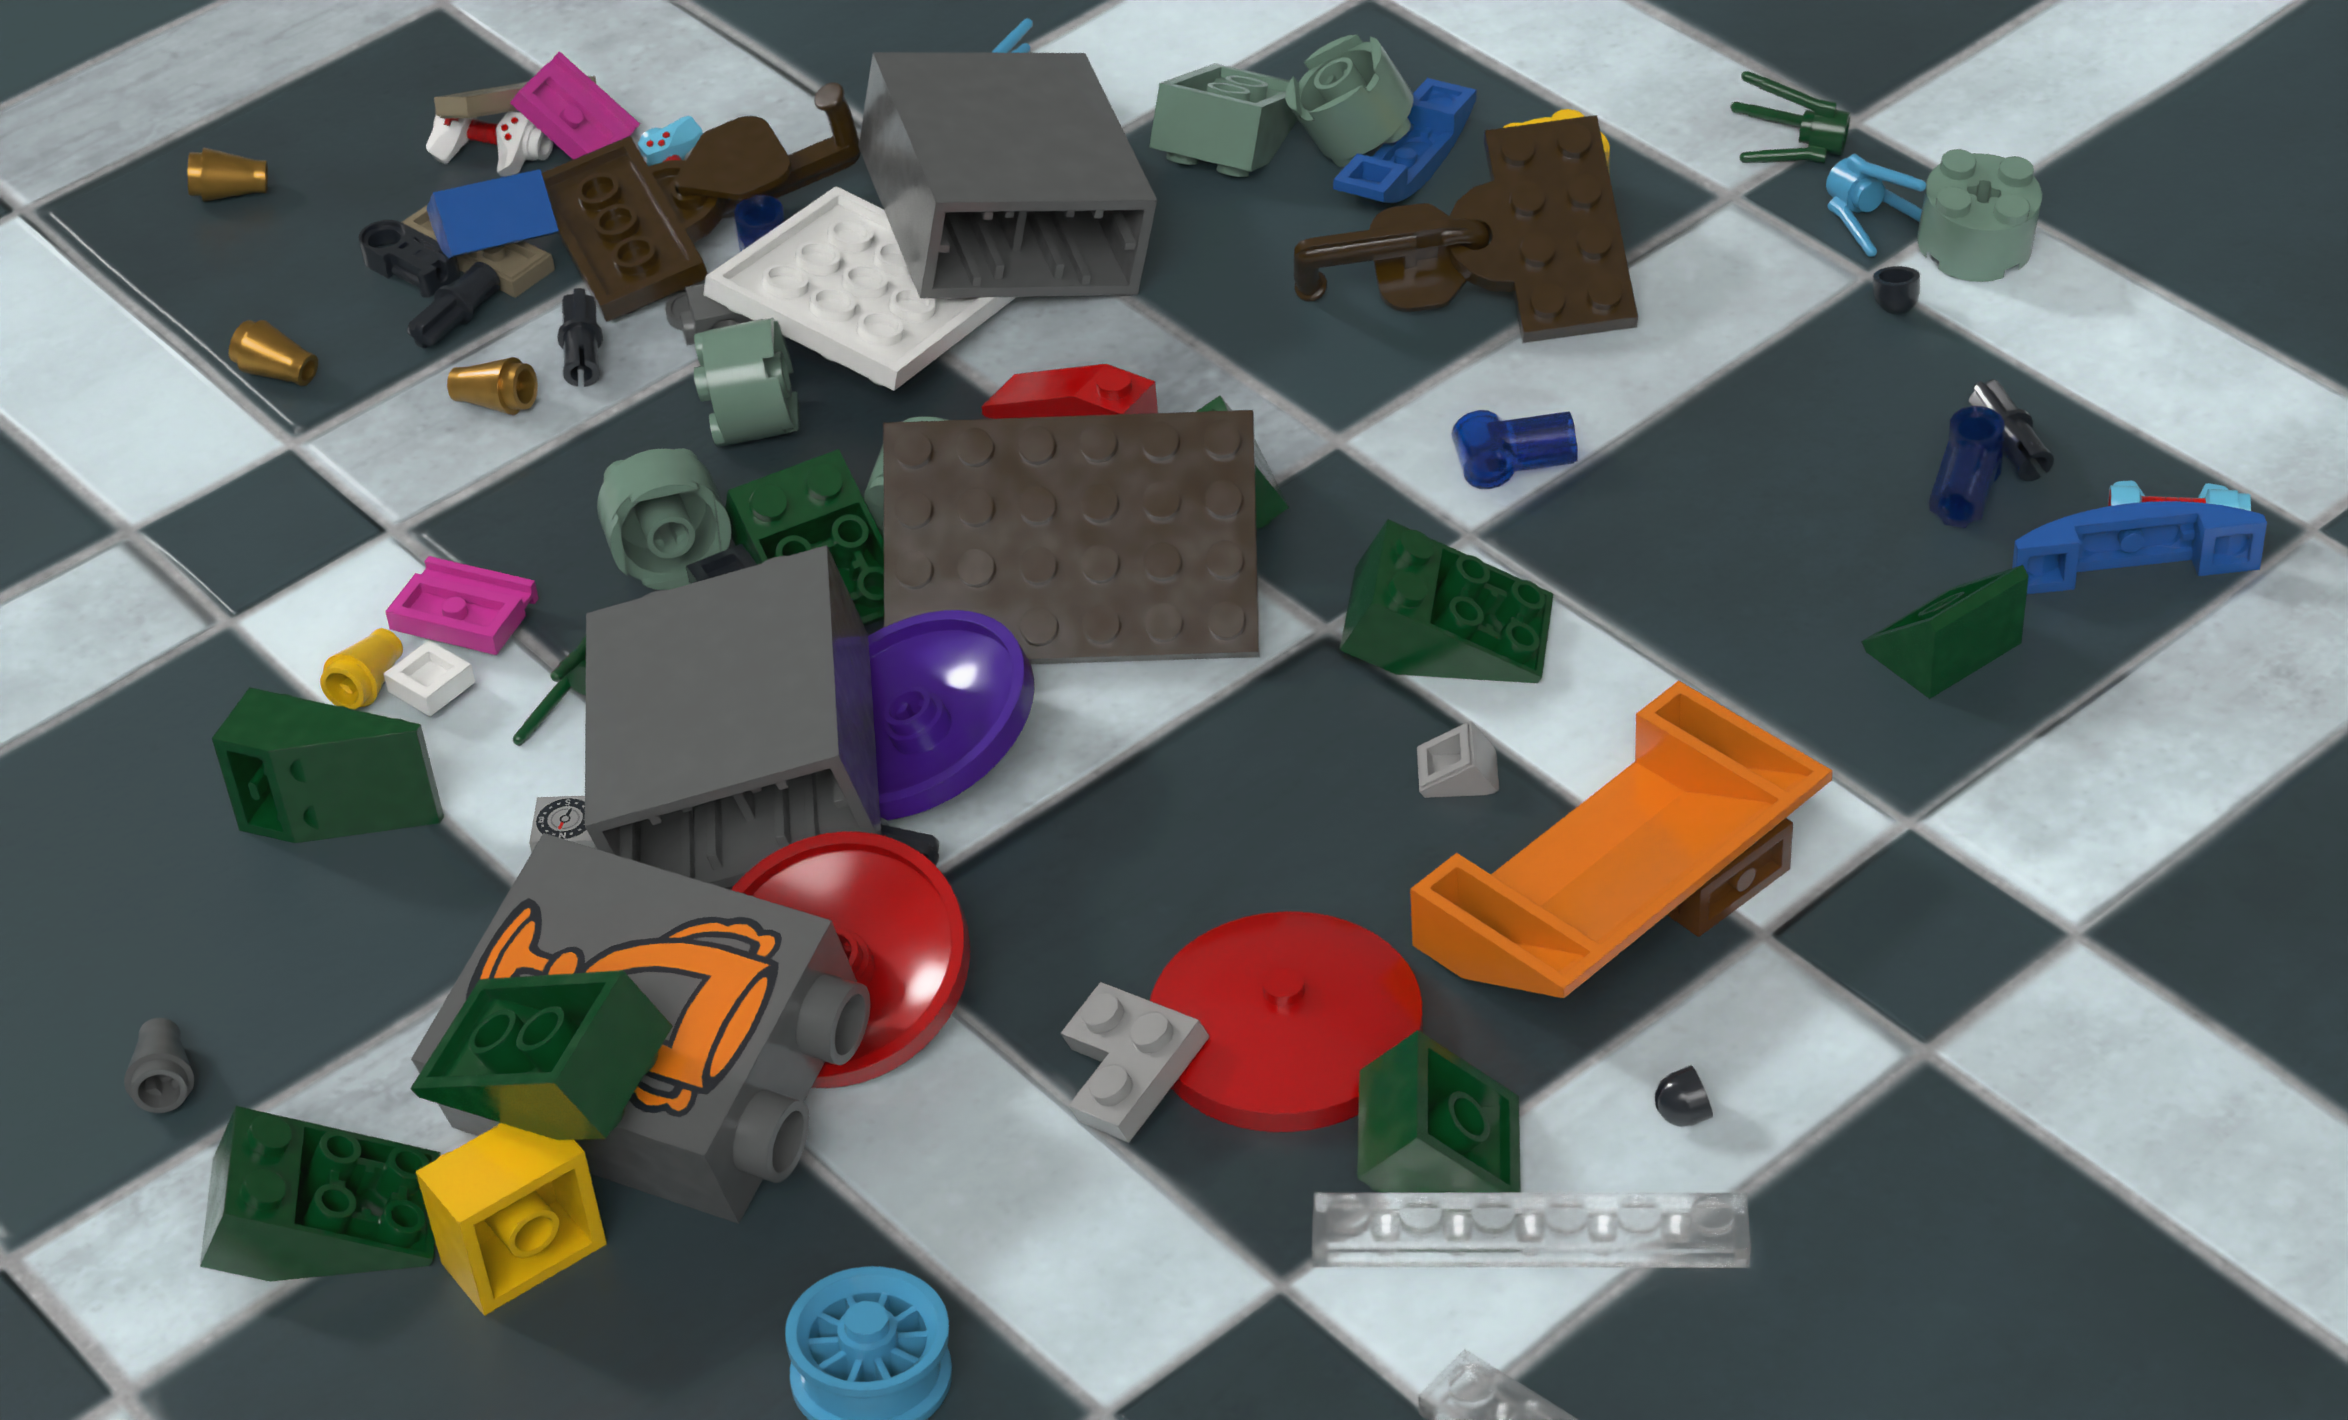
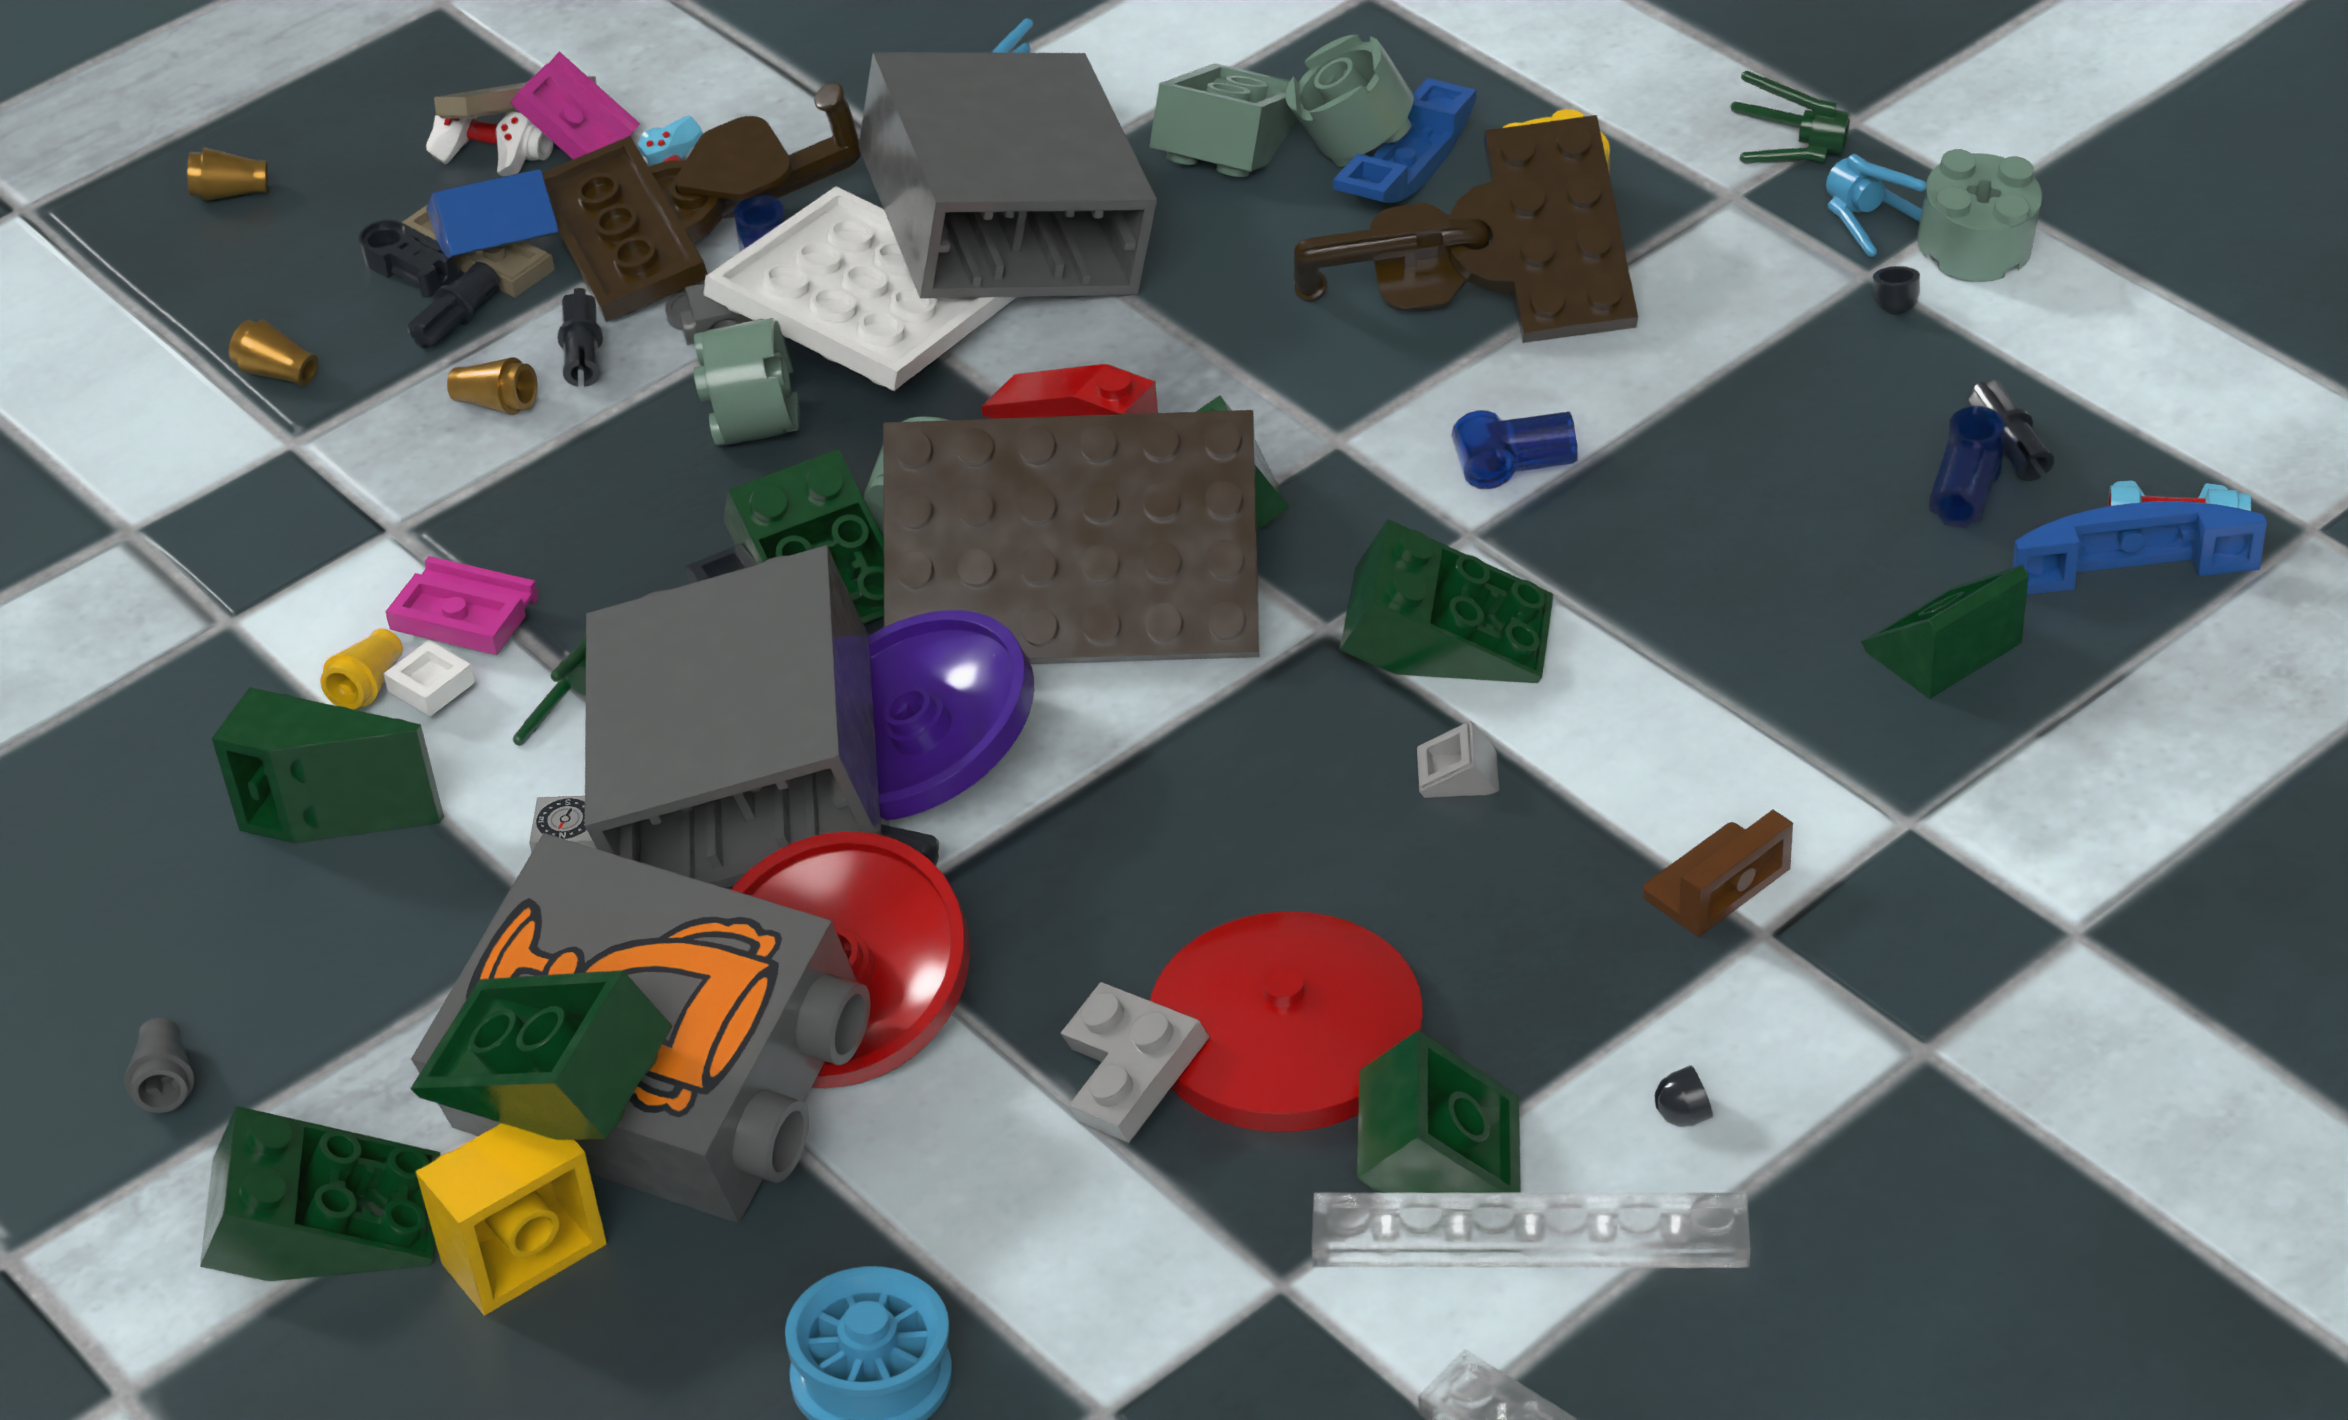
(661, 515): sand green brick -> none
(1620, 859): orange slope -> none

